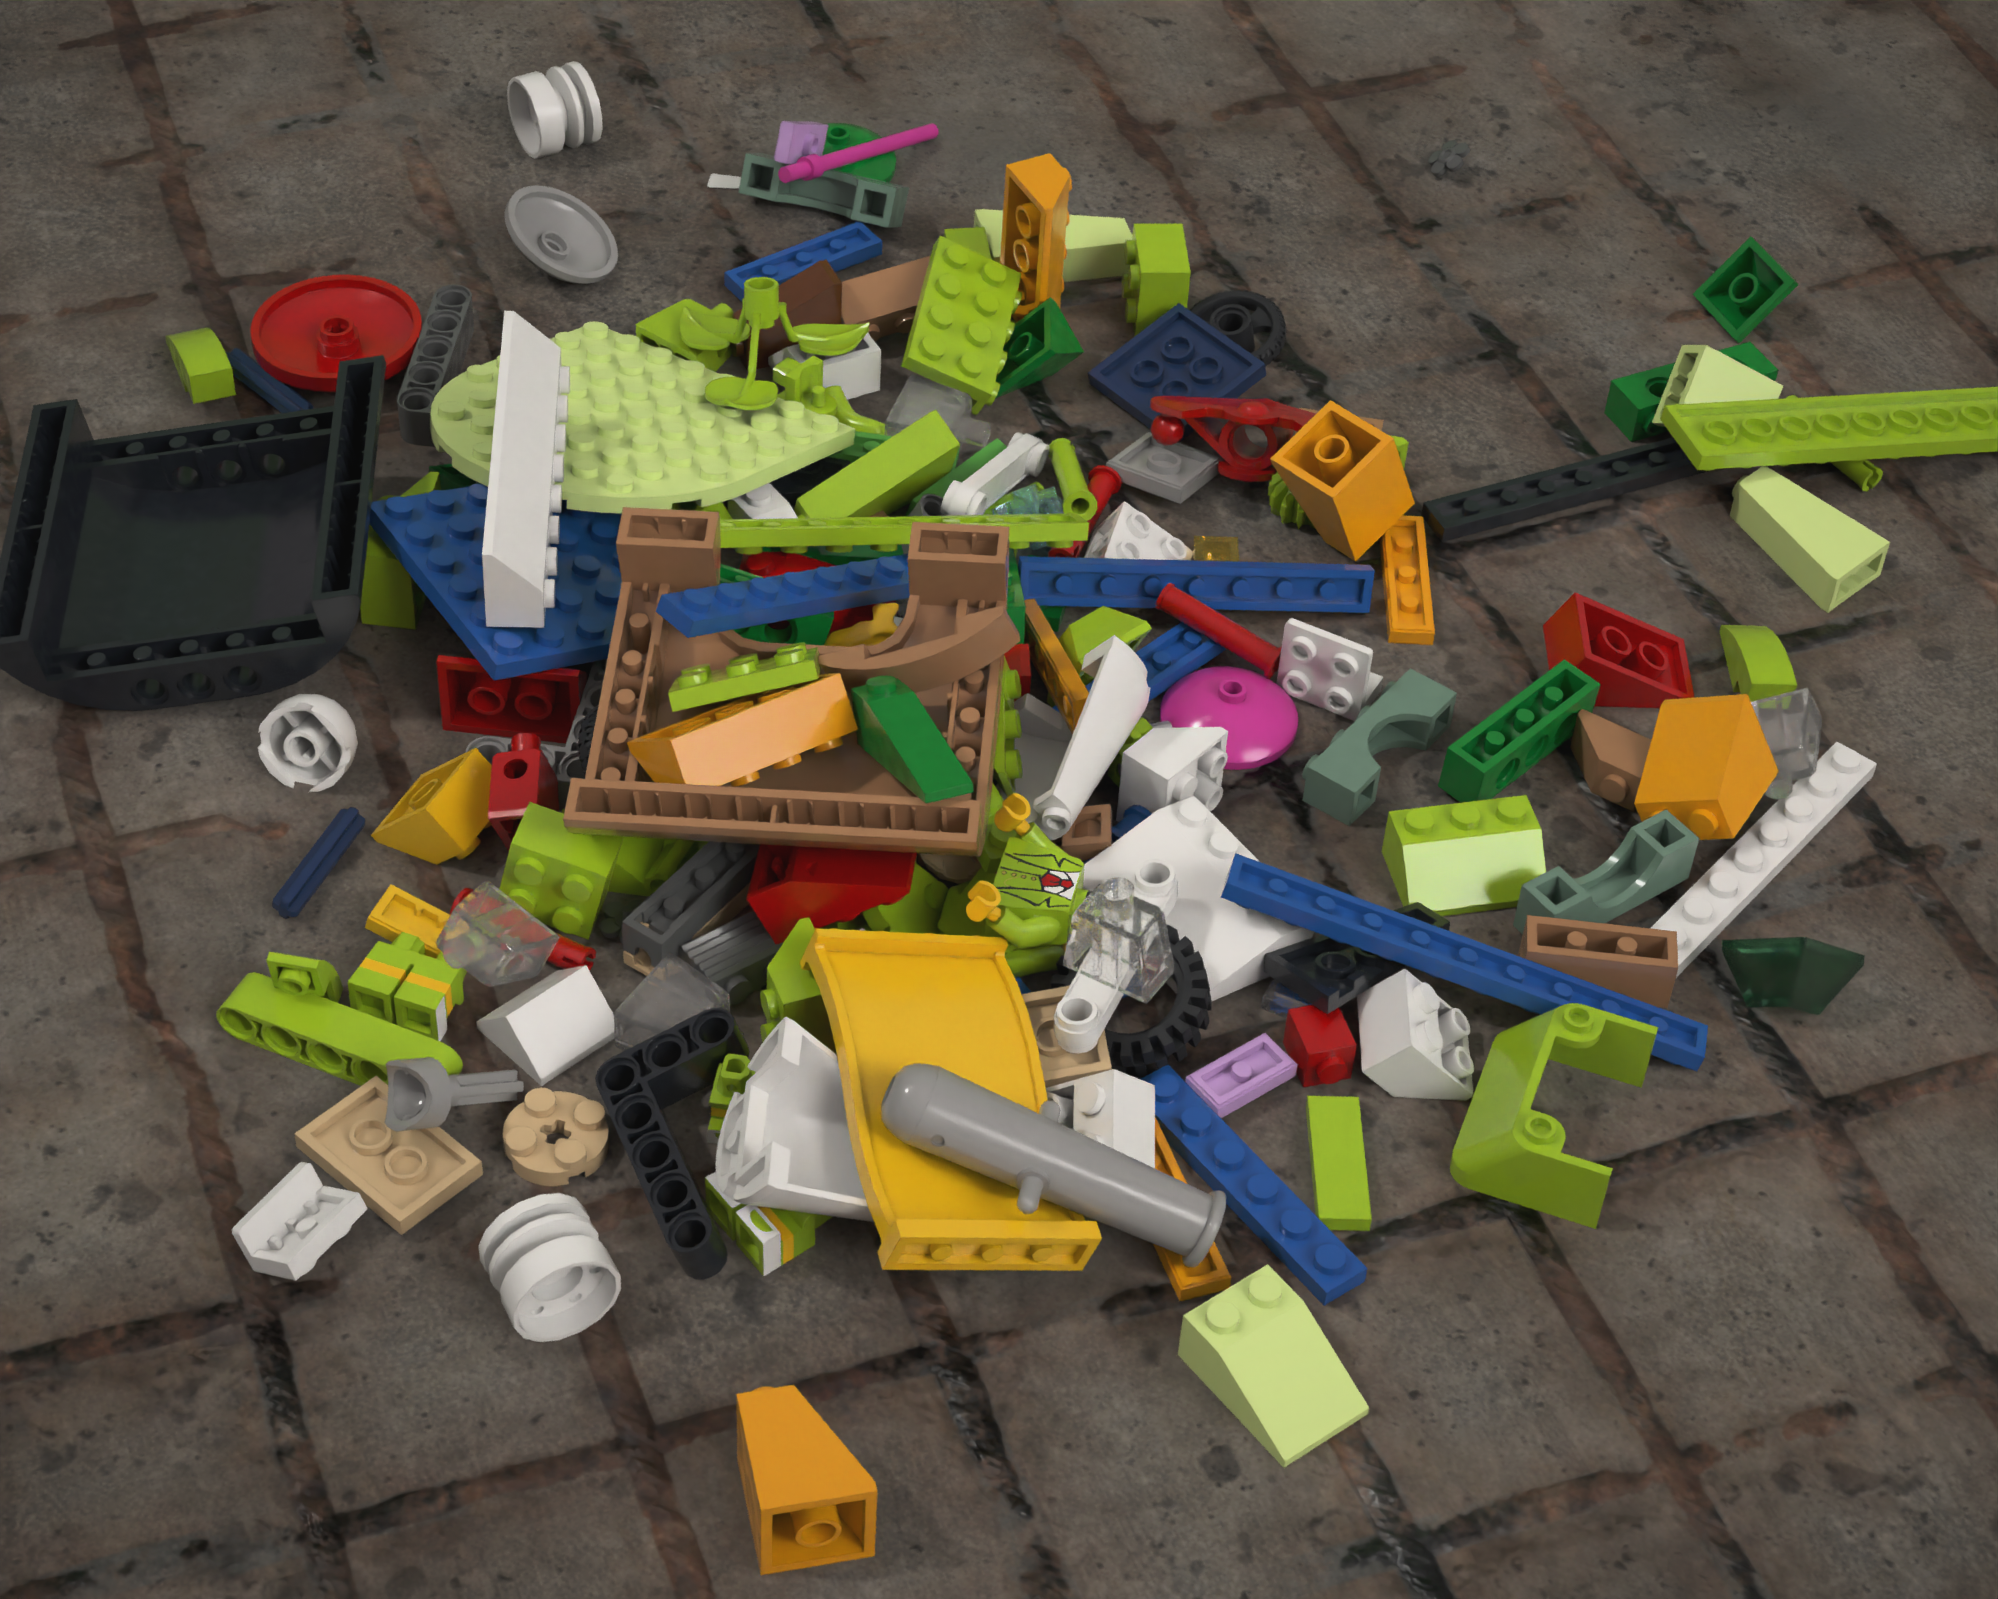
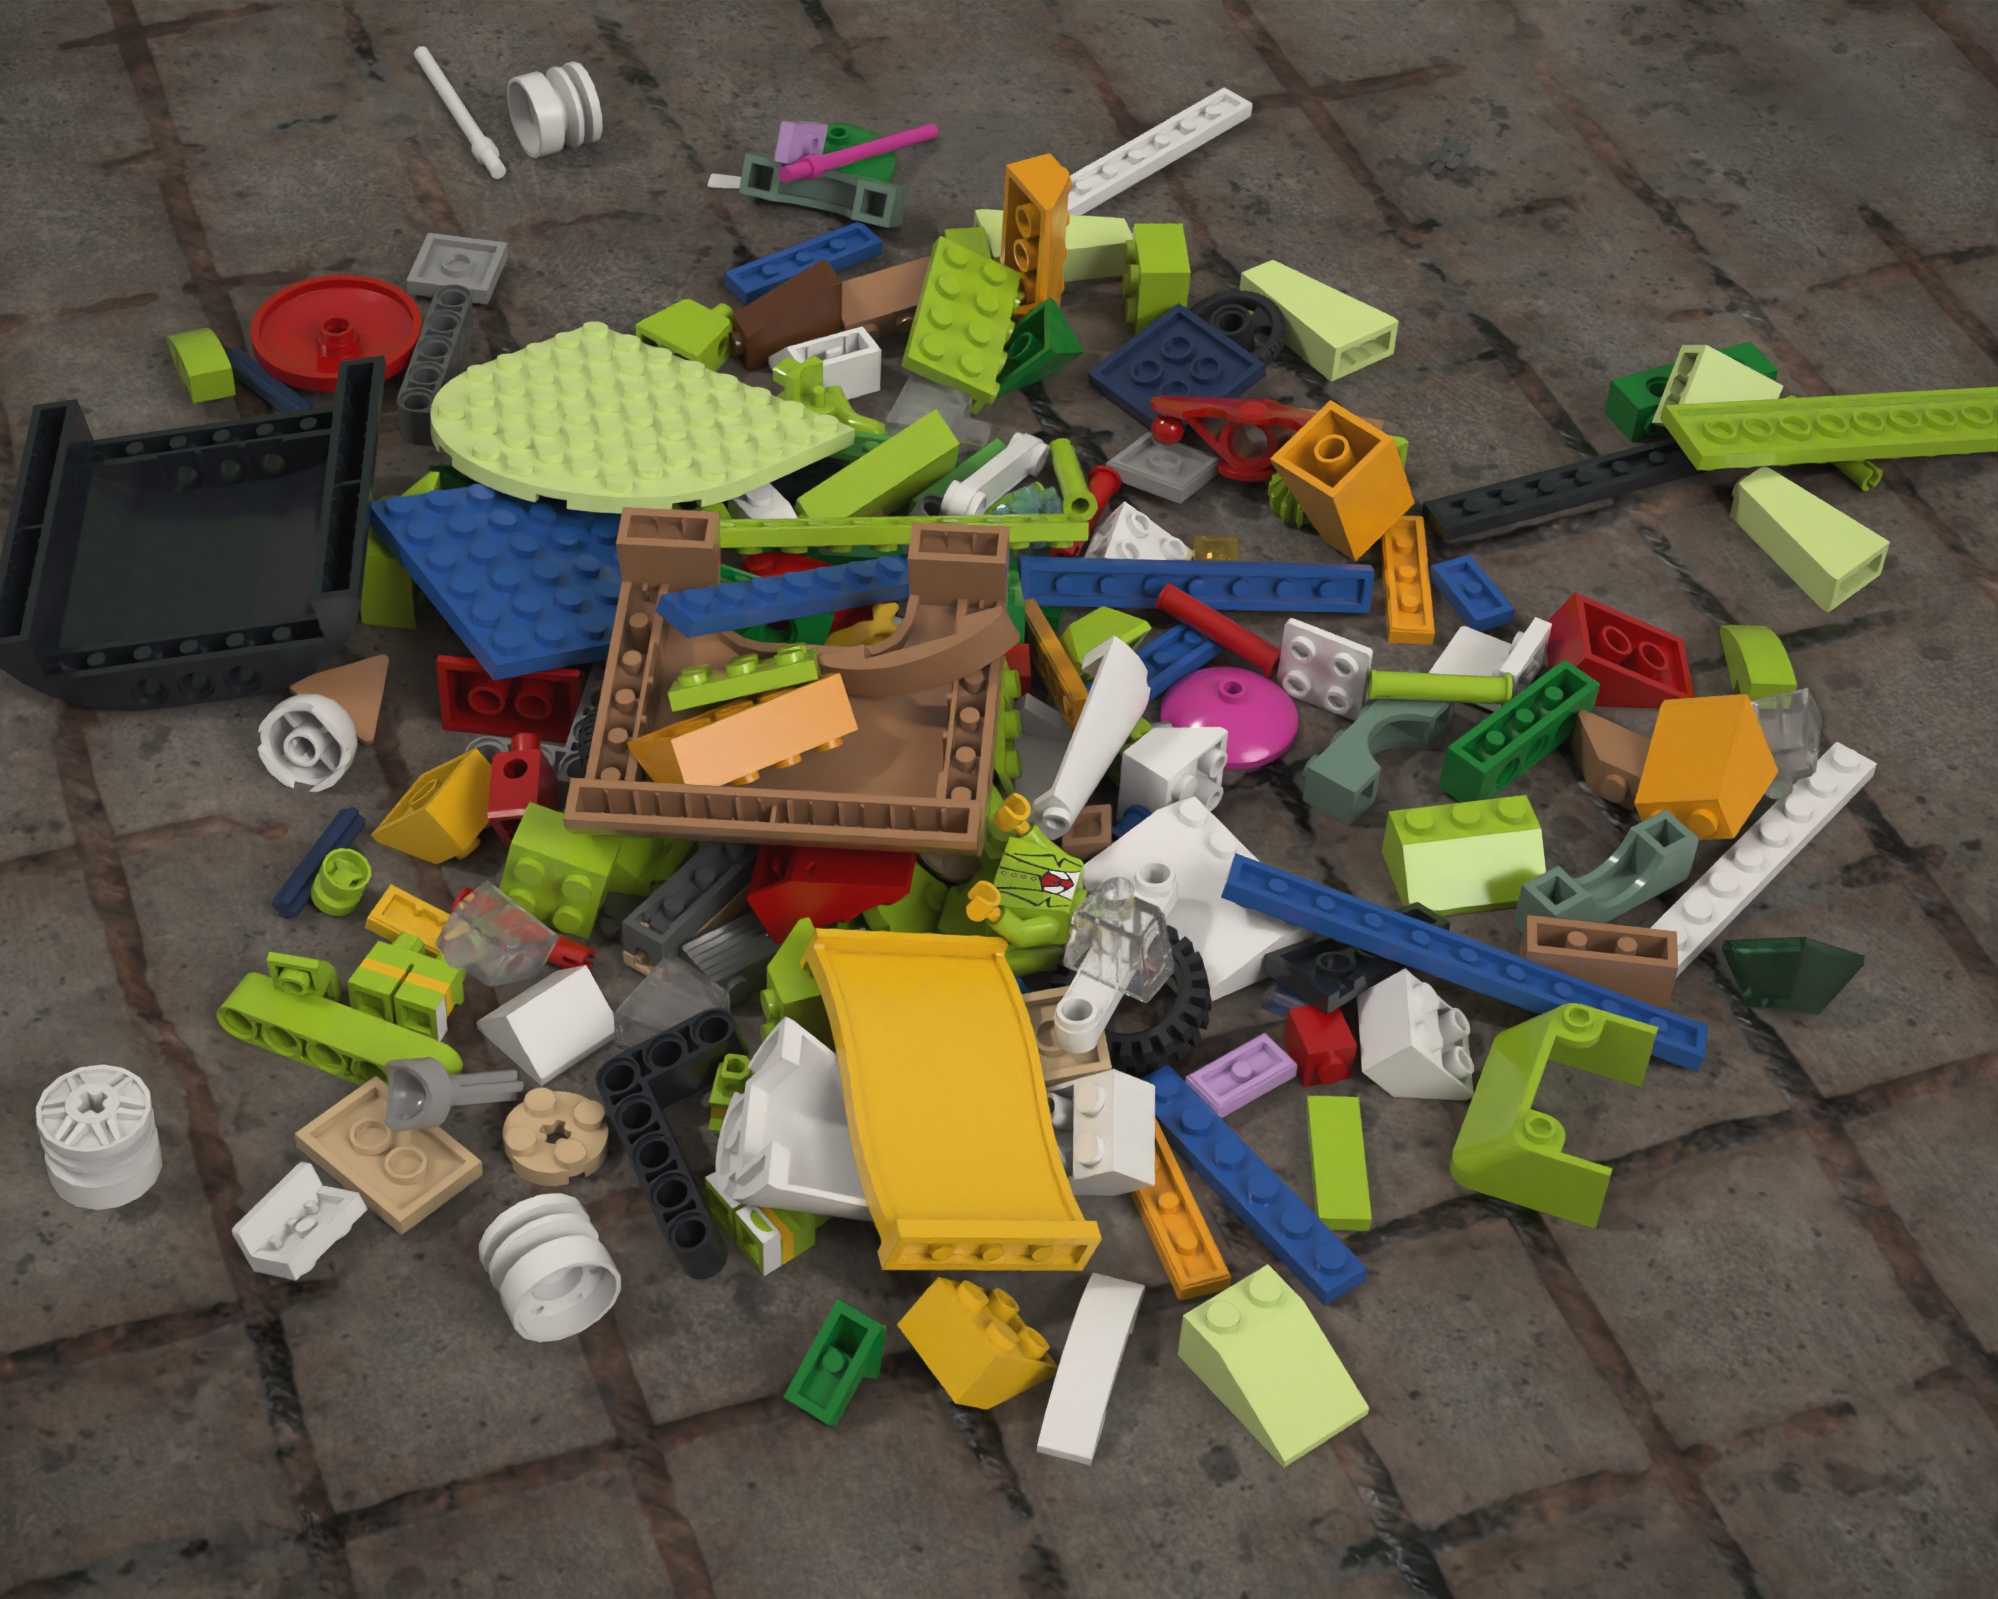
(99, 1137): none -> white wheel
(340, 882): none -> lime wheel
(356, 688): none -> medium nougat piece
(457, 261): none -> light grey plate
(482, 146): none -> white bar
(524, 477): white slope -> none
(560, 235): light grey dish -> none
(761, 308): lime plant -> none
(801, 1484): light orange slope -> none
(839, 1358): none -> green slope
(906, 740): green slope -> none
(976, 1343): none -> yellow slope
(1048, 1160): light grey piece -> none
(1089, 1368): none -> white slope
(1155, 149): none -> white plate
(1322, 323): none -> yellowish green slope
(1440, 687): none -> lime pin
(1472, 593): none -> blue plate
(1484, 655): none -> white bracket
(1745, 289): green slope -> none

